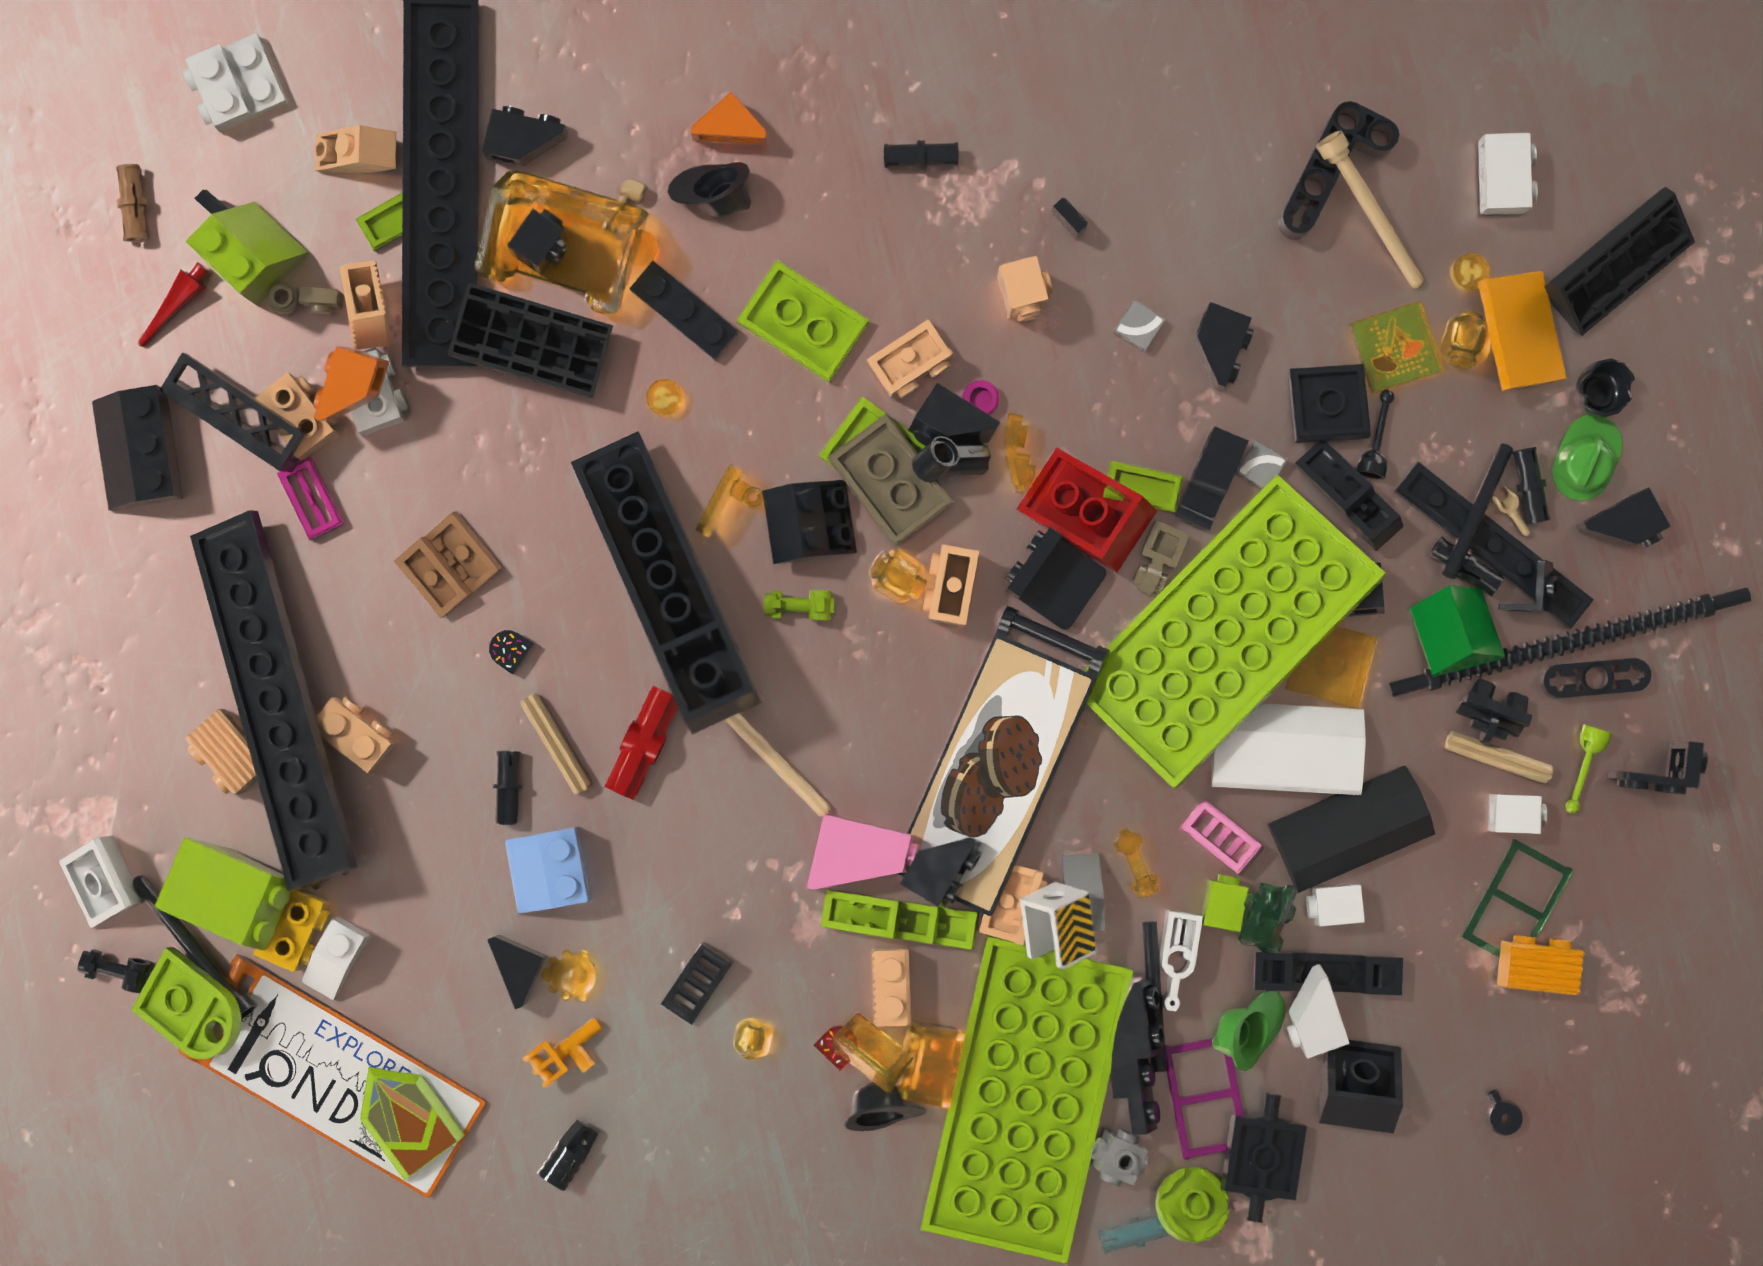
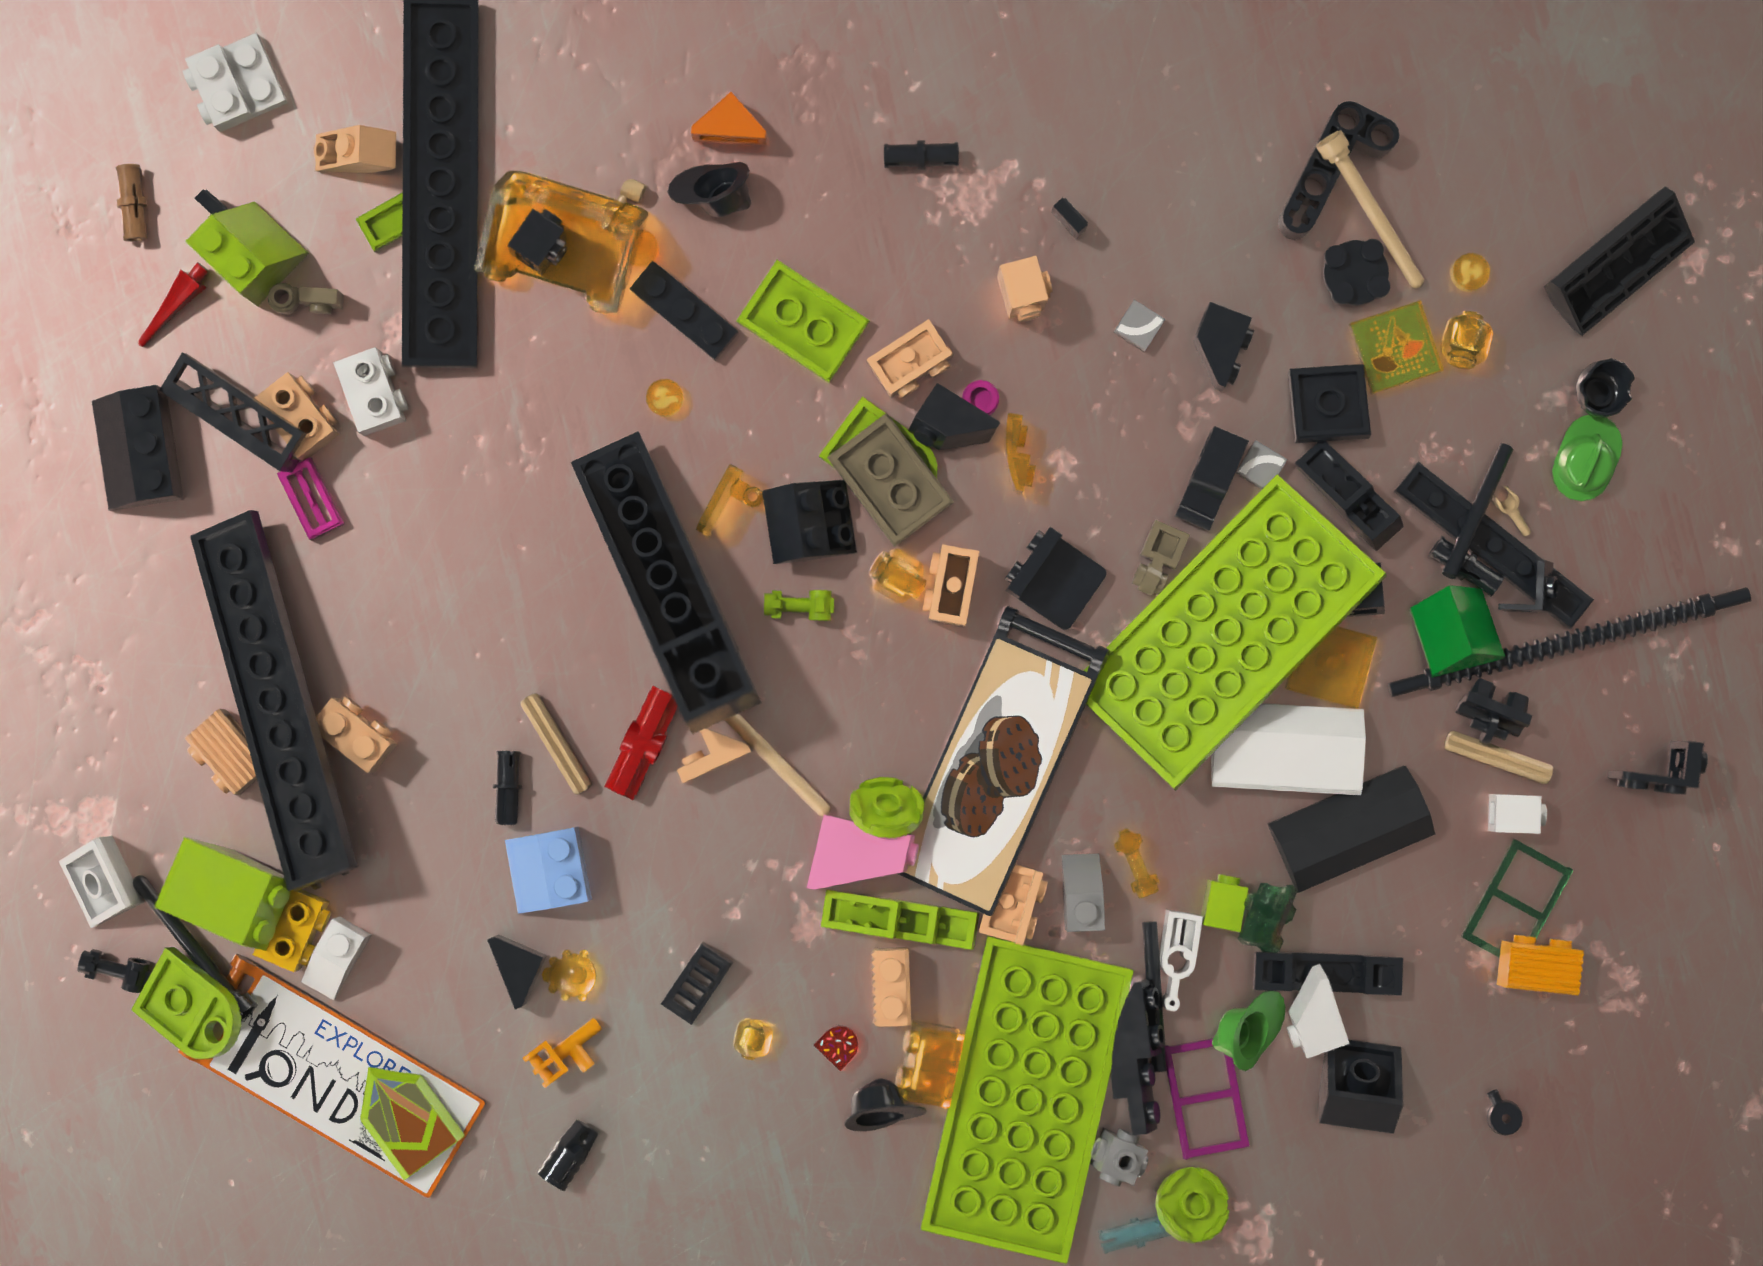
(350, 382): orange slope -> none
(365, 305): light nougat brick -> none
(448, 564): medium nougat slope -> none
(509, 649): black tile -> none
(520, 138): black slope -> none
(530, 340): black piece -> none
(722, 750): none -> light nougat slope
(872, 1052): clear yellow slope -> none
(886, 807): none -> lime tile
(939, 869): black slope -> none
(951, 458): black piece -> none
(1058, 923): piece -> none
(1072, 503): red slope -> none
(1156, 487): lime tile -> none
(1245, 860): bright pink slope -> none
(1263, 1157): black plate -> none
(1335, 904): white brick -> none
(1356, 272): none -> black piece
(1373, 462): black hinge -> none
(1506, 173): white brick -> none
(1522, 330): light orange tile -> none
(1531, 485): black pin -> none
(1592, 741): lime hinge -> none
(1621, 665): black beam -> none
(1629, 521): black slope -> none

